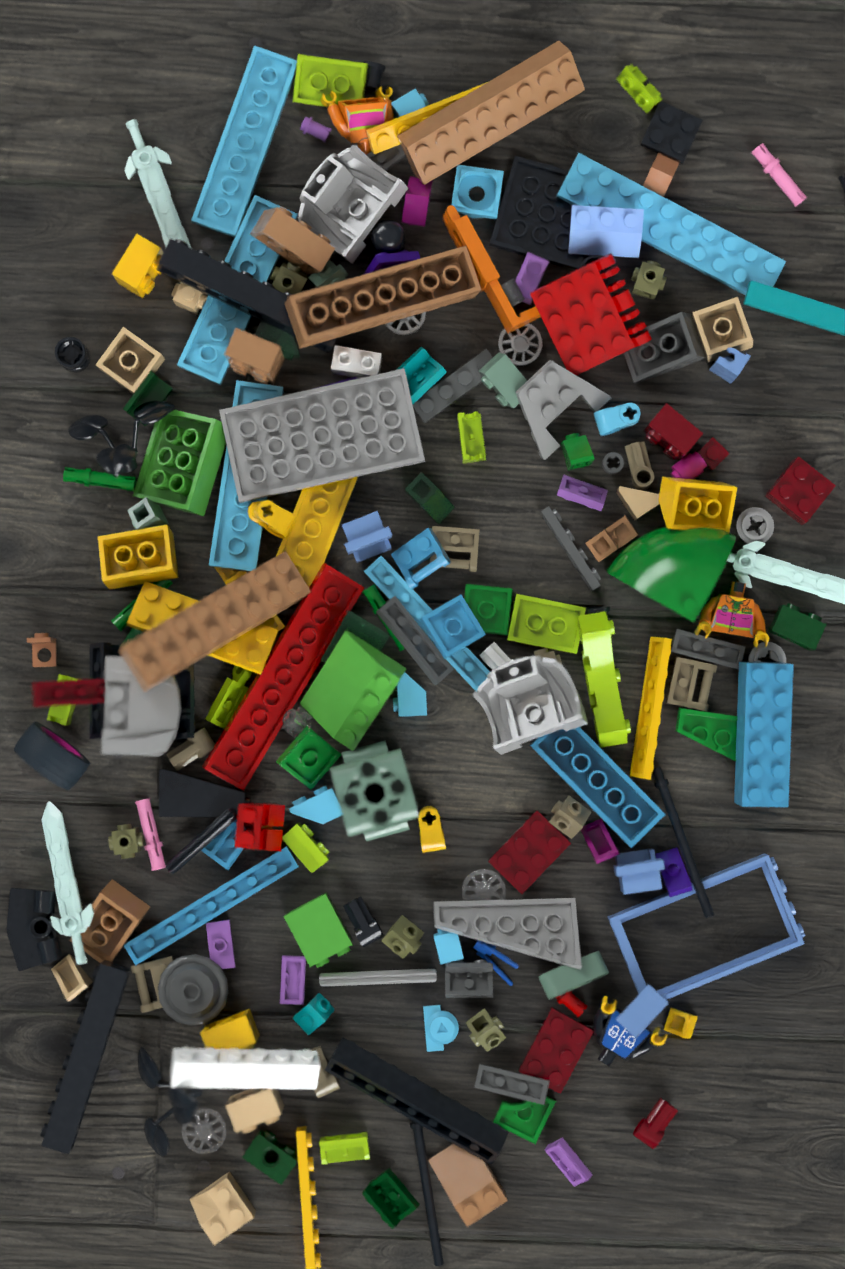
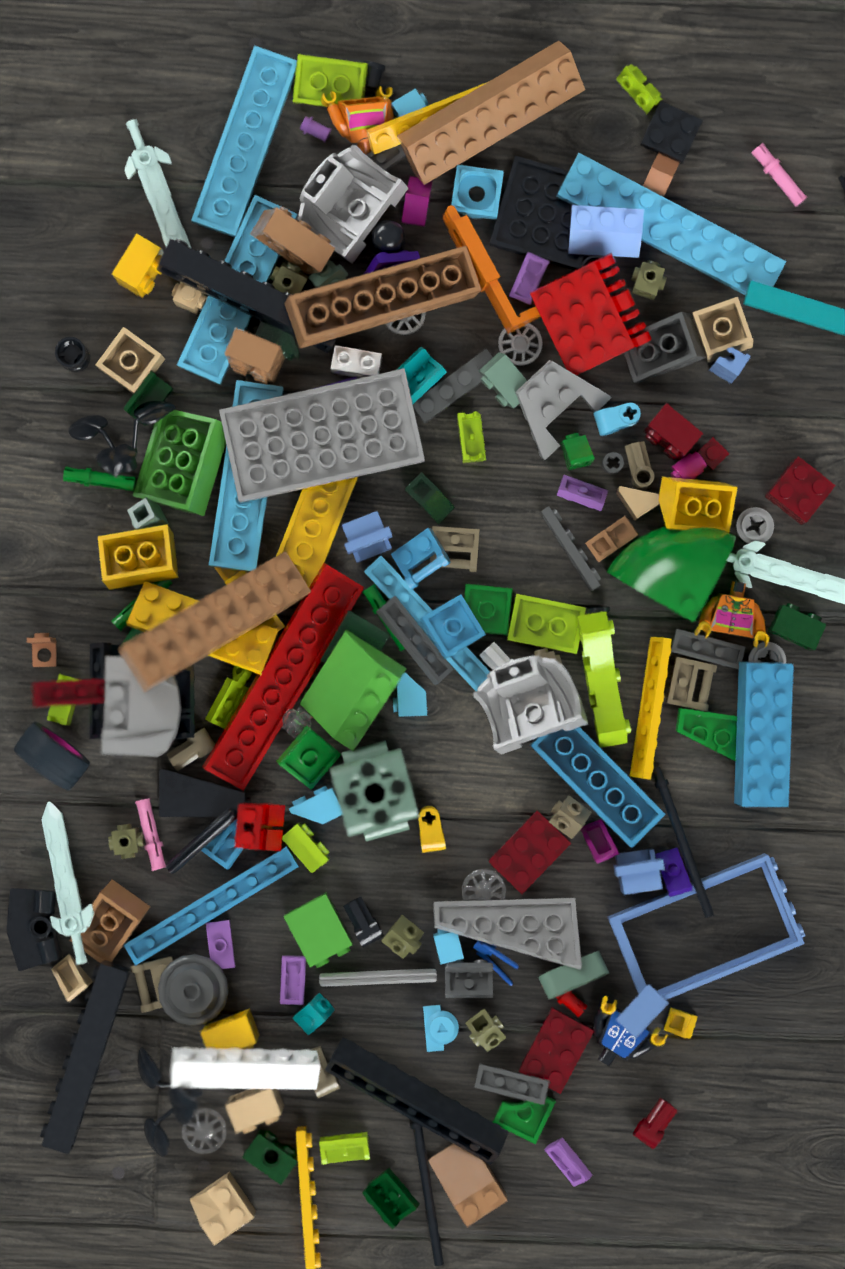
(271, 517): yellow piece -> none
(511, 297): dark grey piece -> none

